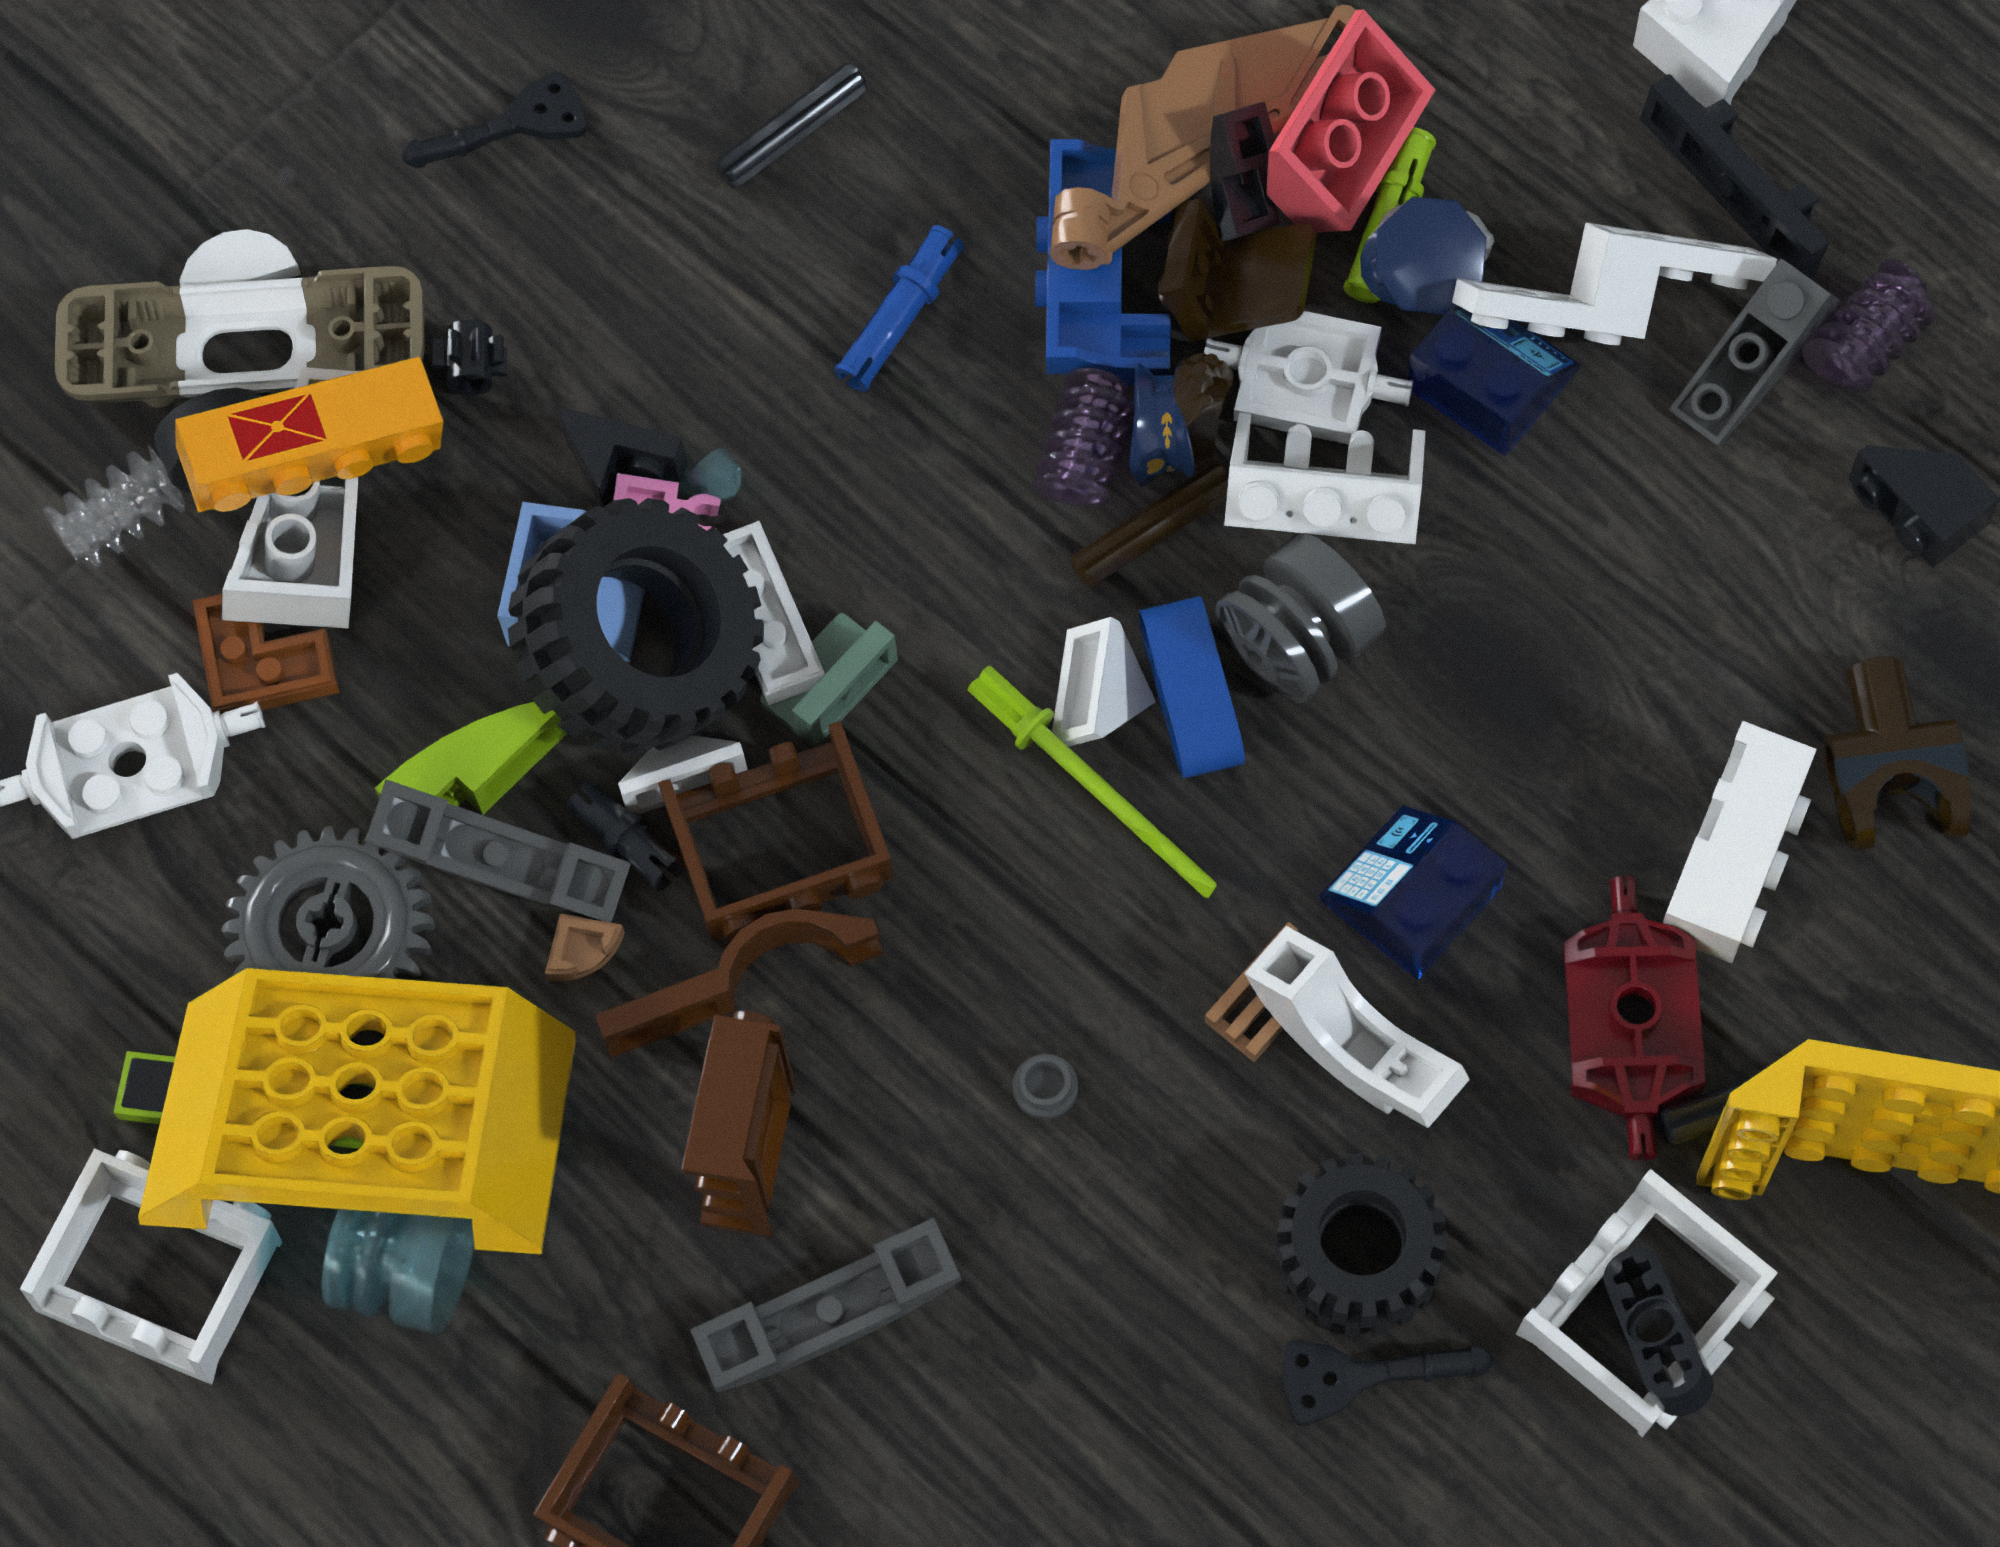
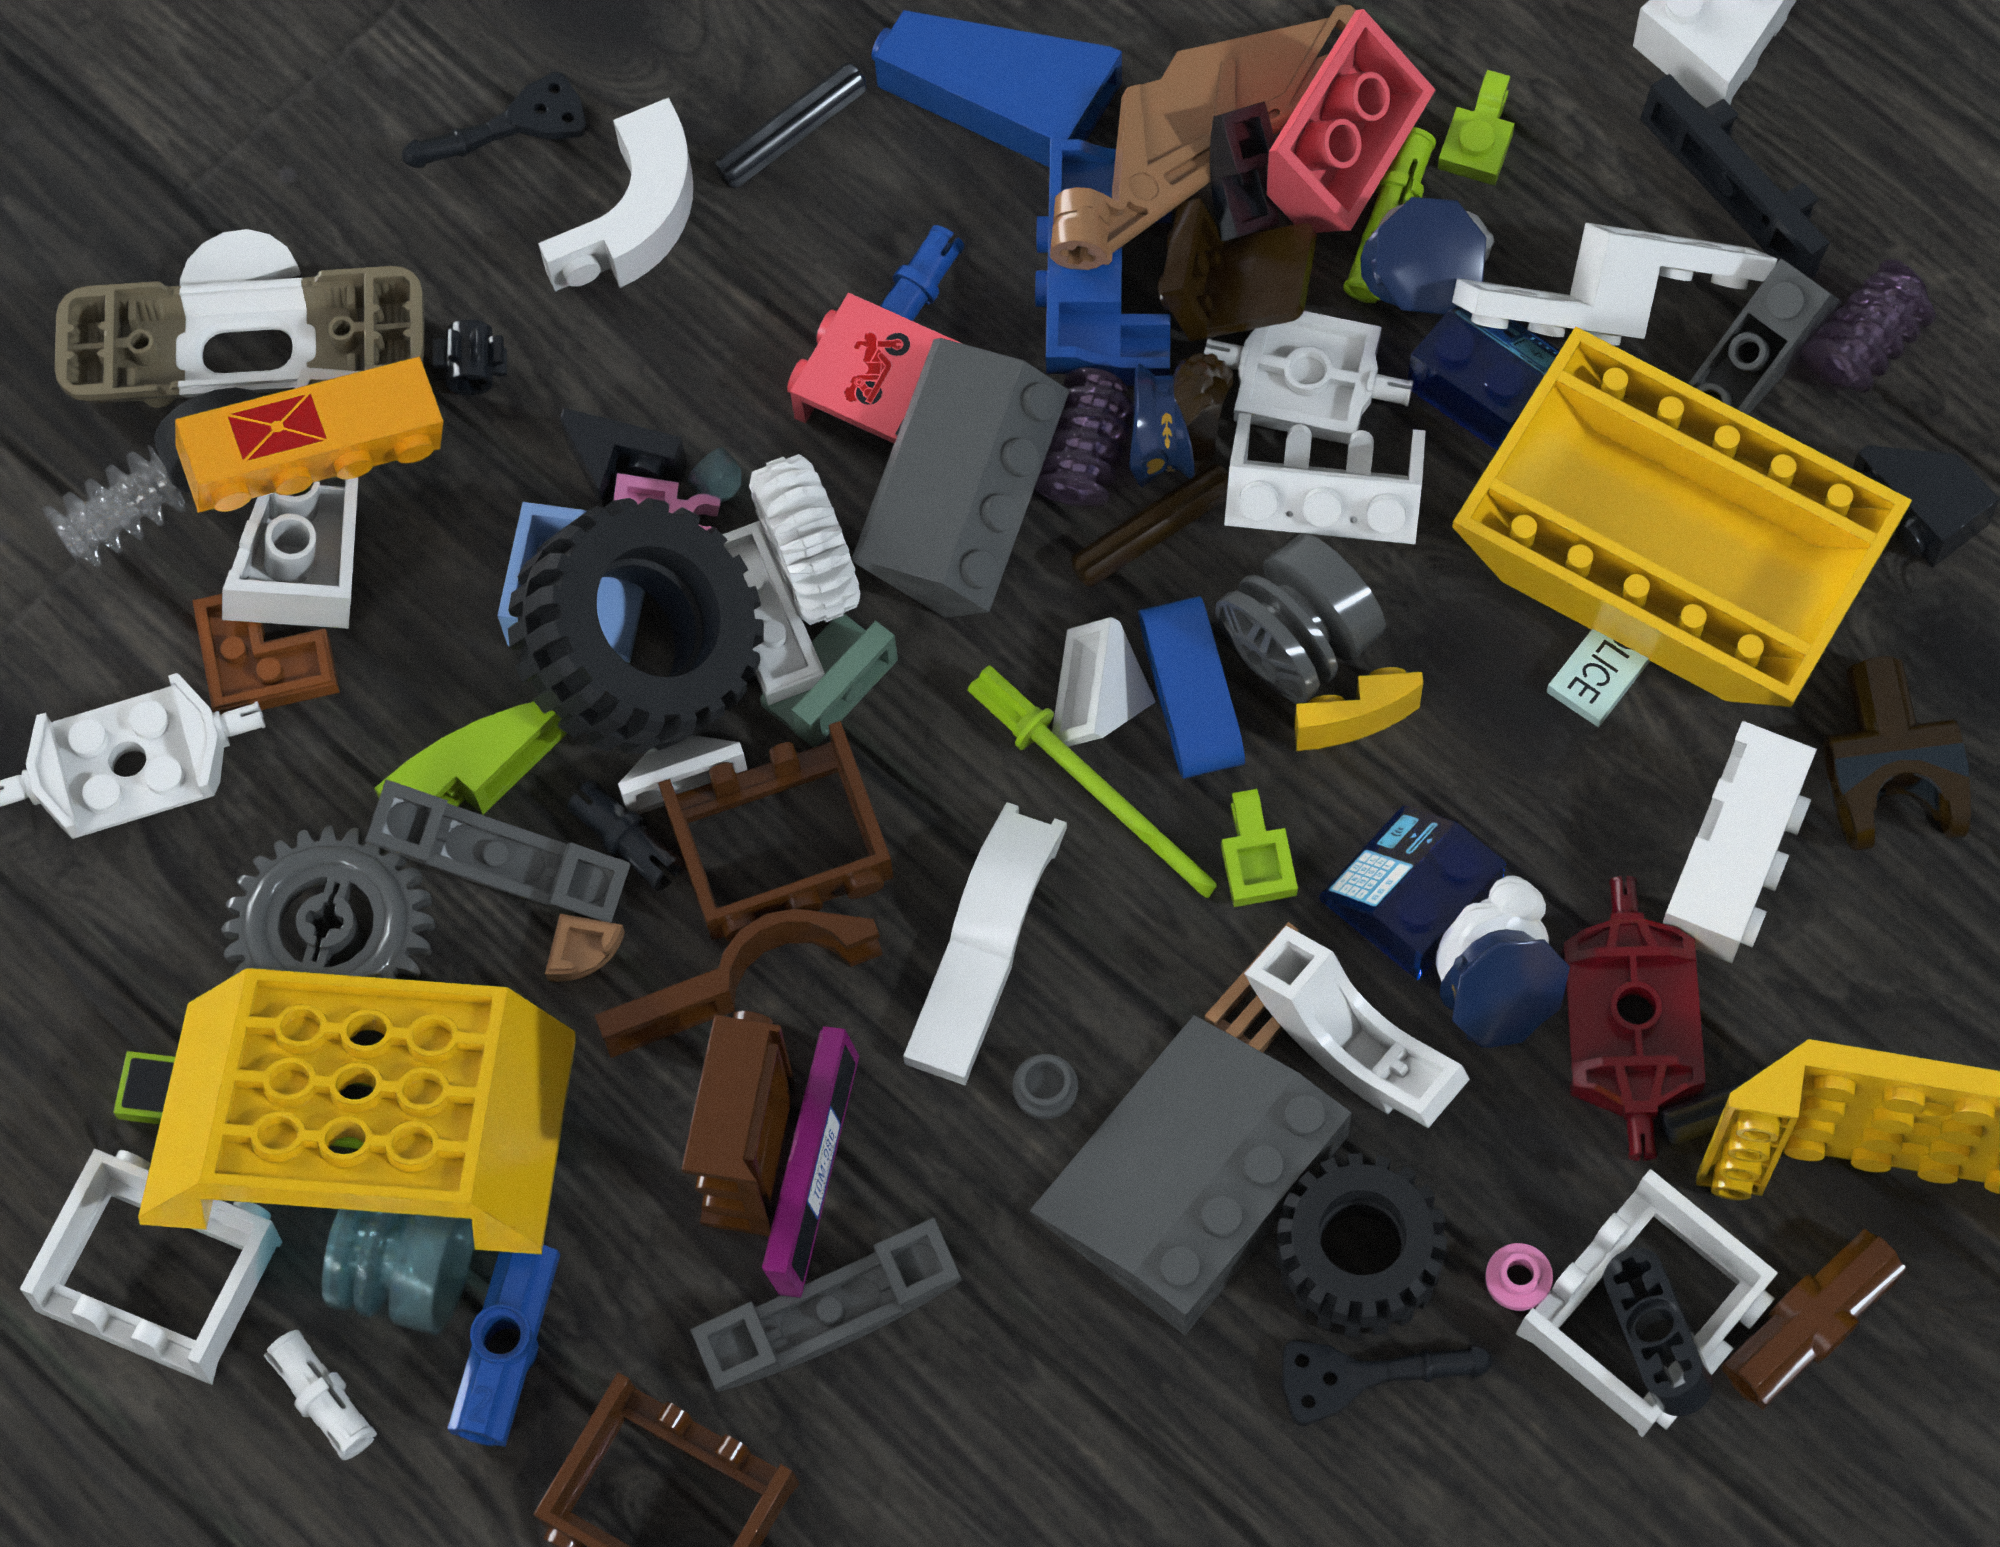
(320, 1394): none -> white pin
(495, 1381): none -> blue piece
(646, 219): none -> white arch
(805, 538): none -> white gear
(810, 1162): none -> magenta tile
(862, 367): none -> coral panel
(960, 477): none -> dark grey slope
(982, 944): none -> white piece
(999, 79): none -> blue slope
(1192, 1170): none -> dark grey slope
(1257, 859): none -> lime plate
(1380, 701): none -> yellow slope
(1479, 138): none -> lime plate
(1500, 966): none -> dark blue piece
(1518, 1296): none -> bright pink plate
(1596, 676): none -> light aqua tile
(1677, 524): none -> yellow slope
(1813, 1318): none -> reddish brown piece

